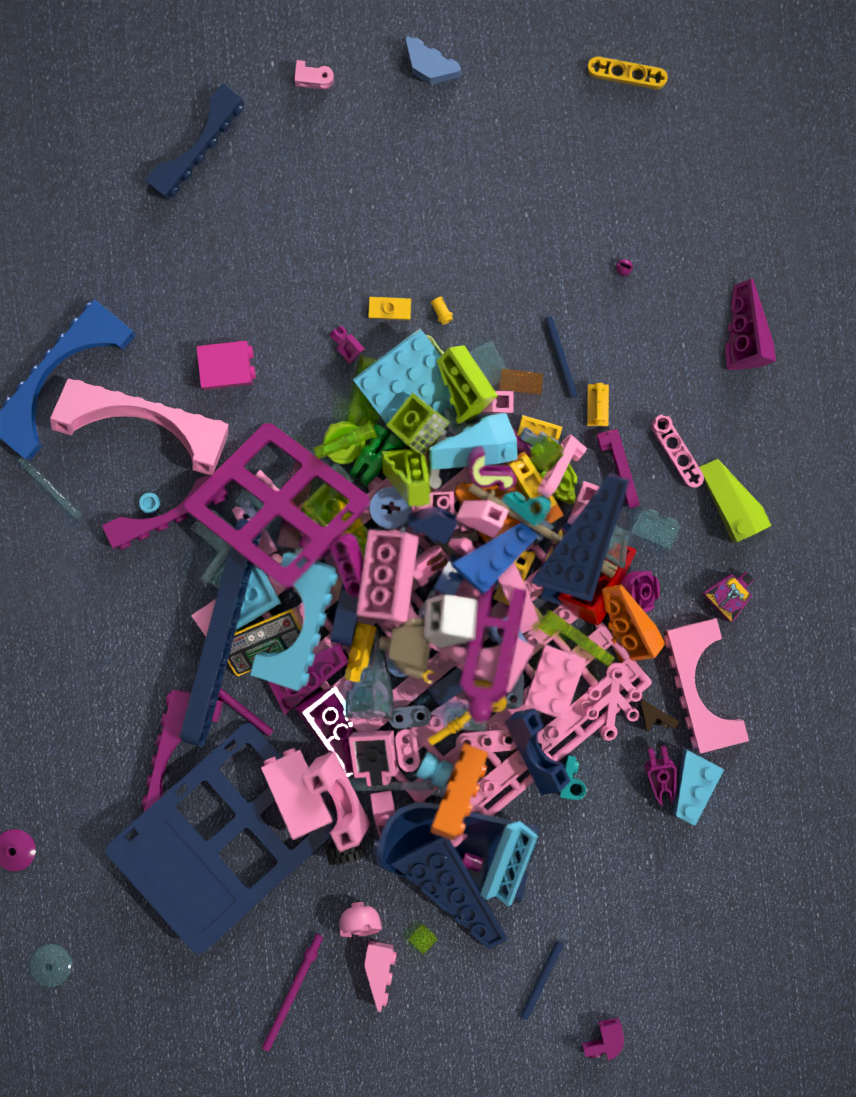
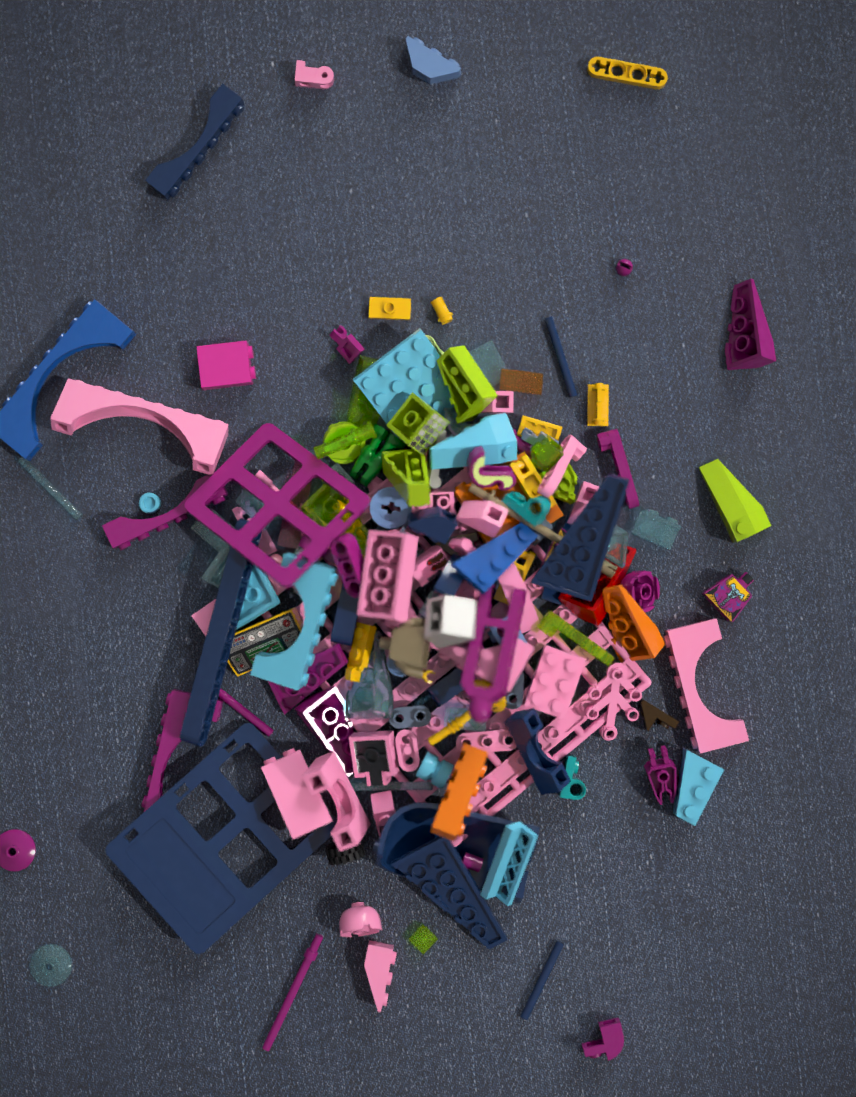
(681, 449): bright pink beam -> none

